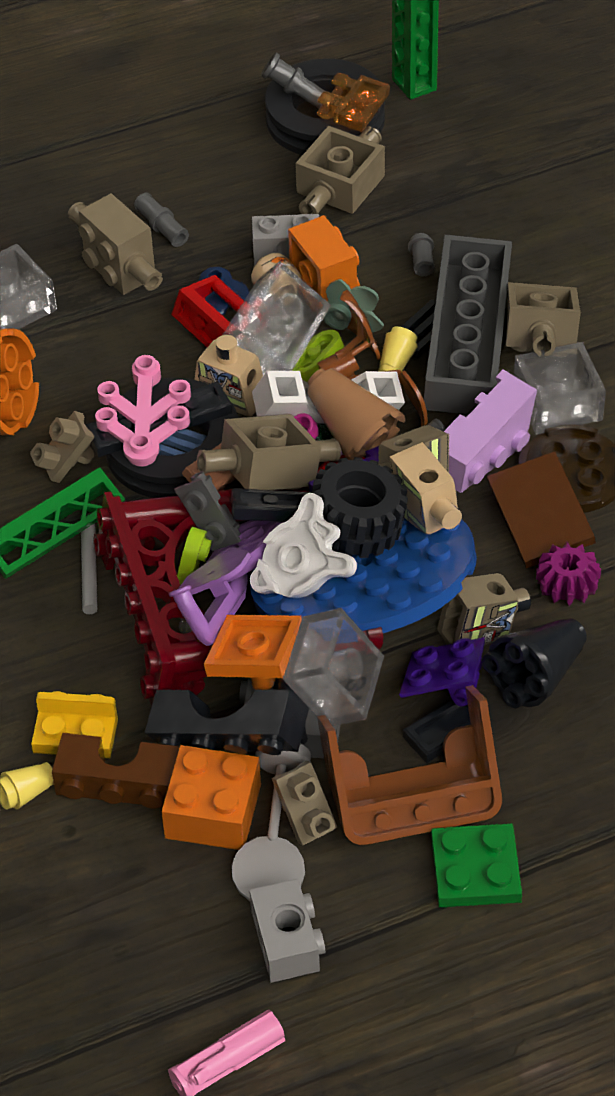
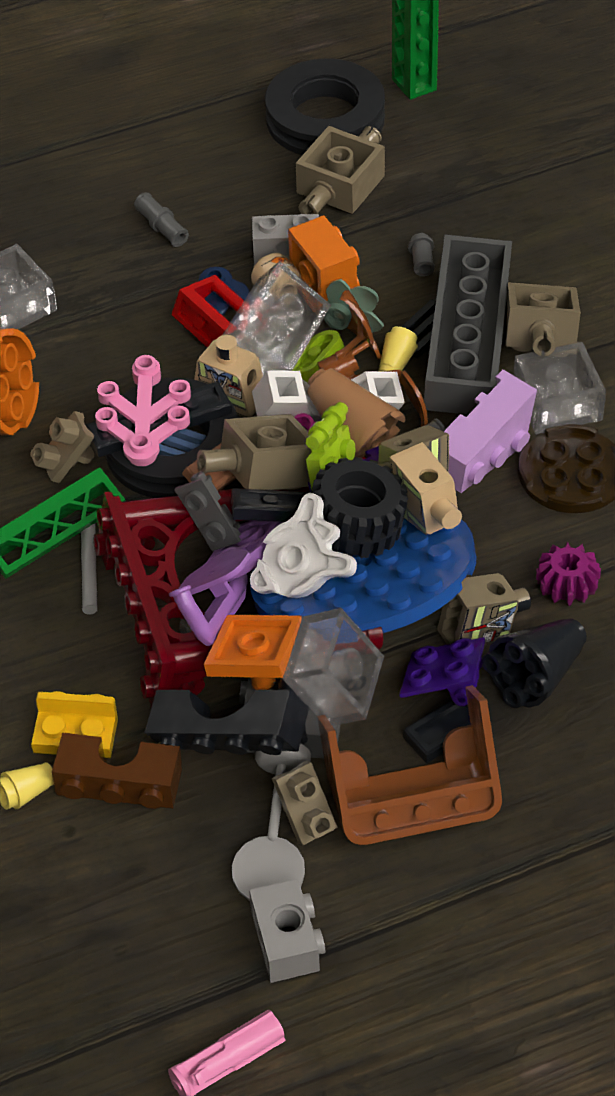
(116, 244): dark tan brick -> none
(195, 550): lime plate -> none
(211, 797): orange brick -> none
(292, 80): dark grey pin -> none
(329, 440): none -> lime plate
(353, 101): clear orange plate -> none
(476, 865): green plate -> none
(540, 507): reddish brown tile -> none

